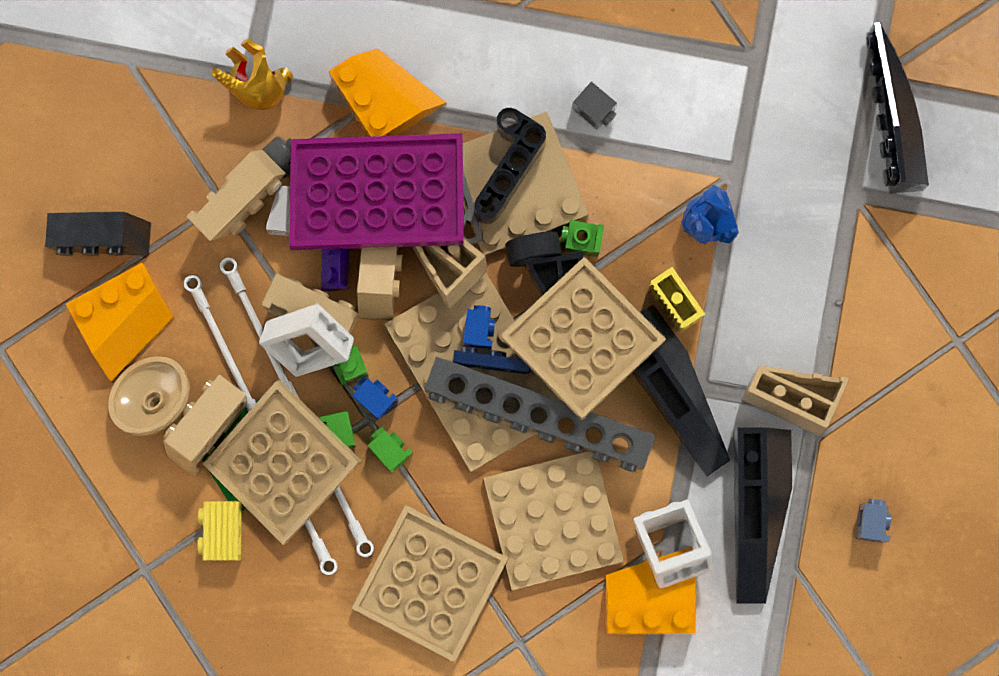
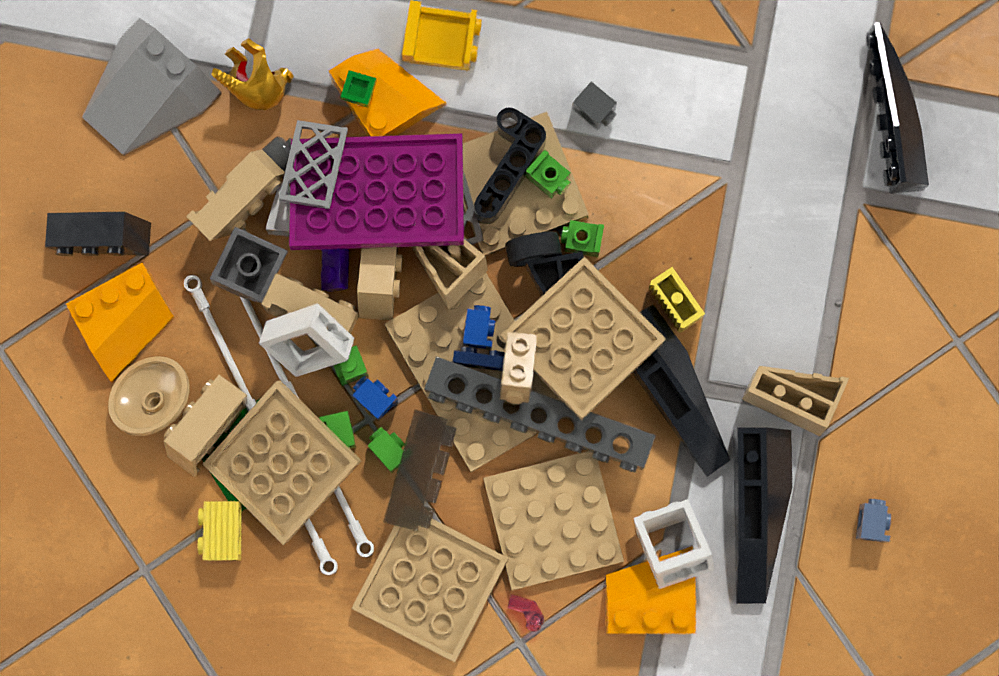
(147, 90): none -> light grey wedge
(247, 265): none -> flat silver slope
(296, 148): none -> light grey window
(358, 88): none -> green plate
(415, 471): none -> clear smoke windscreen
(440, 37): none -> yellow panel
(518, 367): none -> tan bracket
(530, 610): none -> clear pink arm
(549, 186): none -> bright green brick
(710, 217): blue helmet -> none

